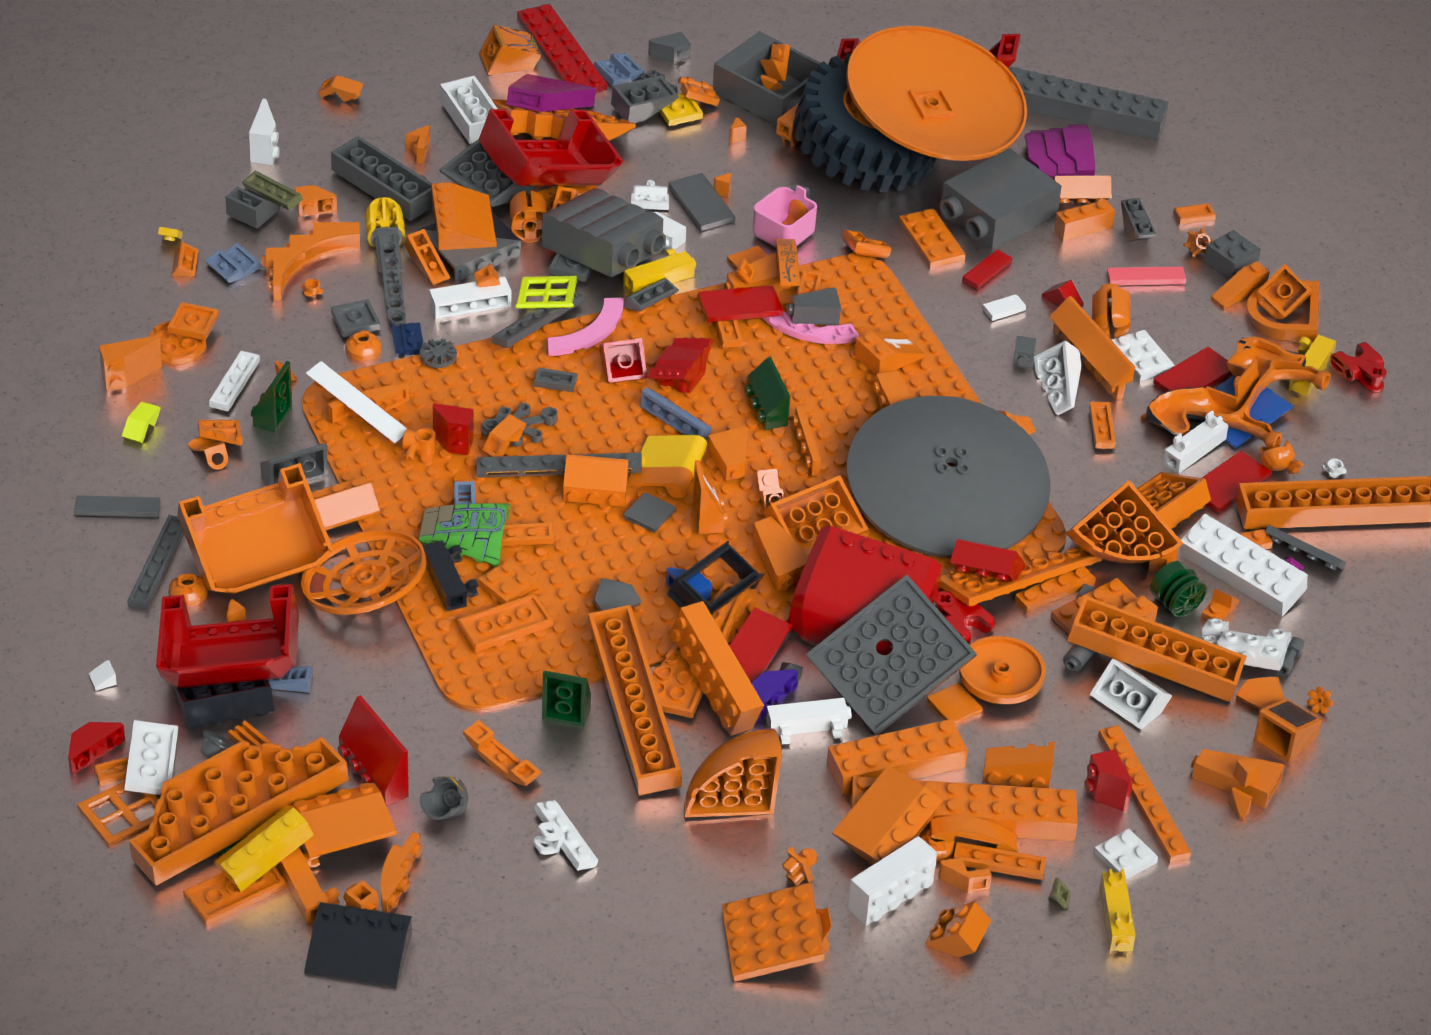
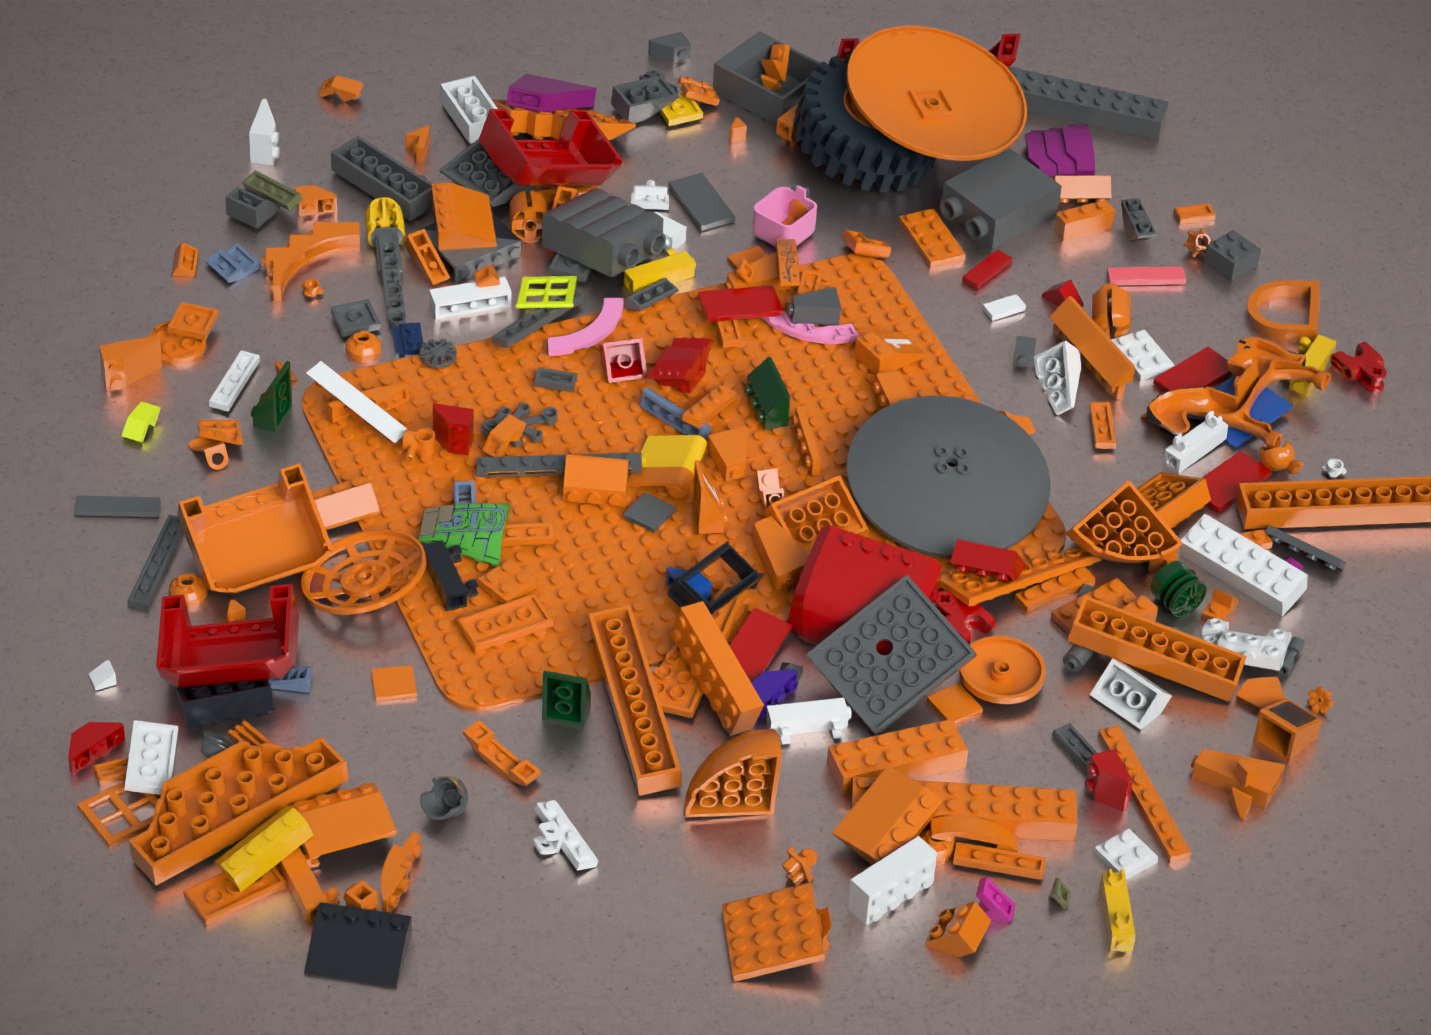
(170, 234): yellow plate -> none
(312, 460): dark grey slope -> none
(374, 752): red slope -> none
(394, 683): none -> orange piece
(508, 51): orange slope -> none
(560, 47): red plate -> none
(615, 594): dark grey slope -> none
(619, 69): sand blue slope -> none
(709, 406): none -> orange plate
(722, 184): orange slope -> none
(955, 873): orange slope -> none
(994, 901): none -> dark pink slope
(1019, 766): orange wedge -> none
(1074, 745): none -> dark grey tile
(1241, 285): orange slope -> none
(1283, 293): orange slope -> none

